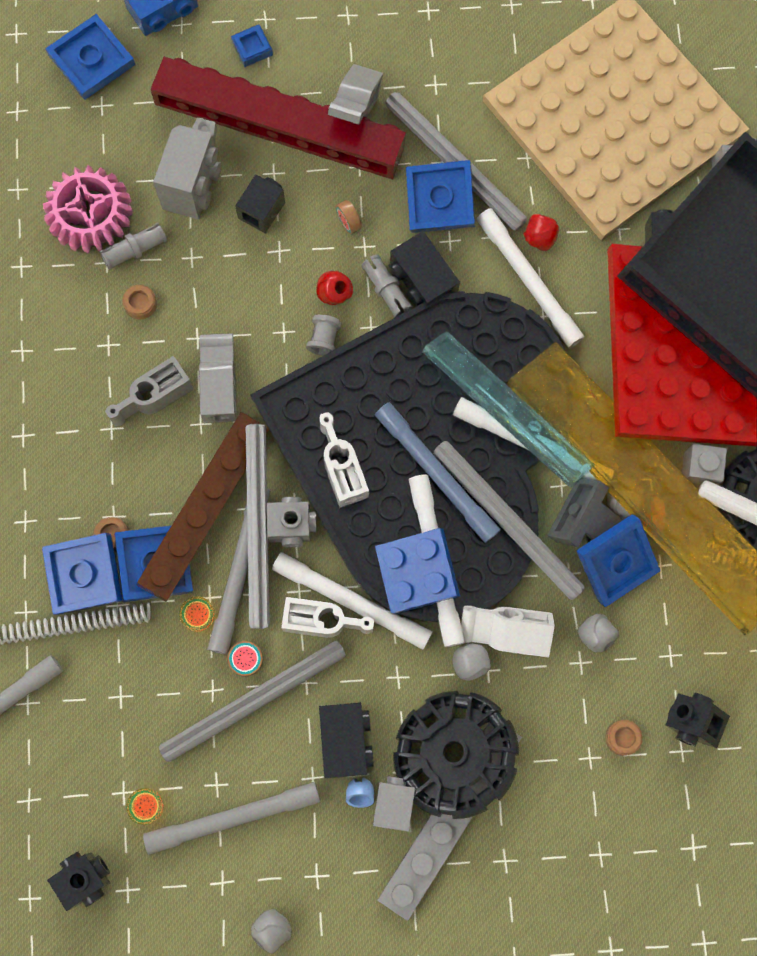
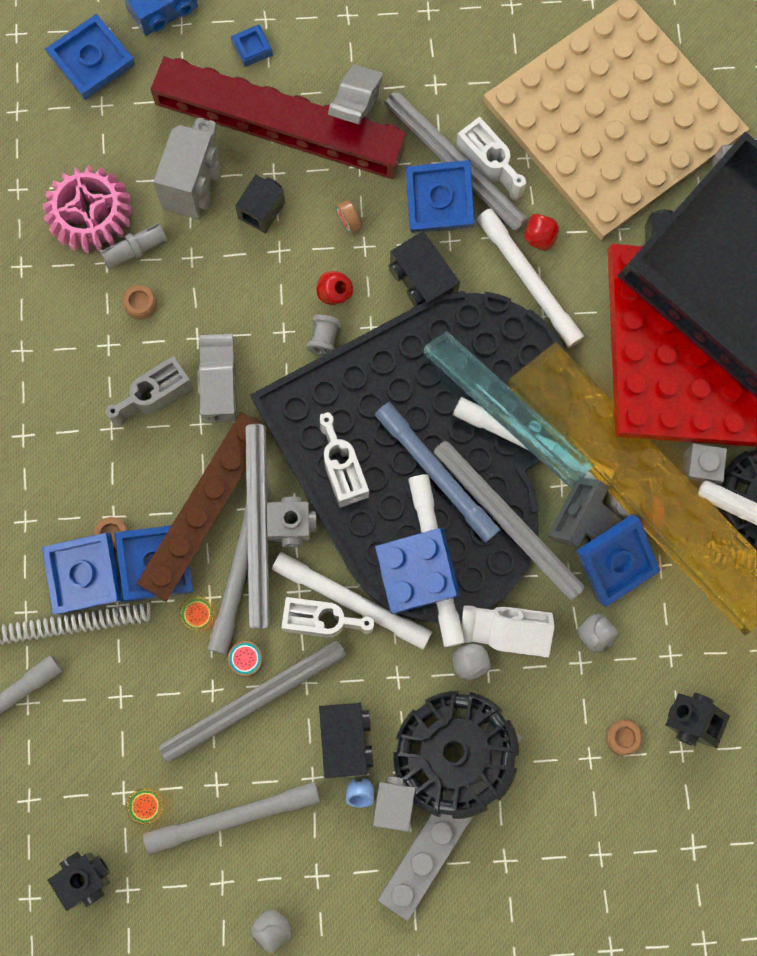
(386, 285): light grey pin -> none
(490, 156): none -> white piece

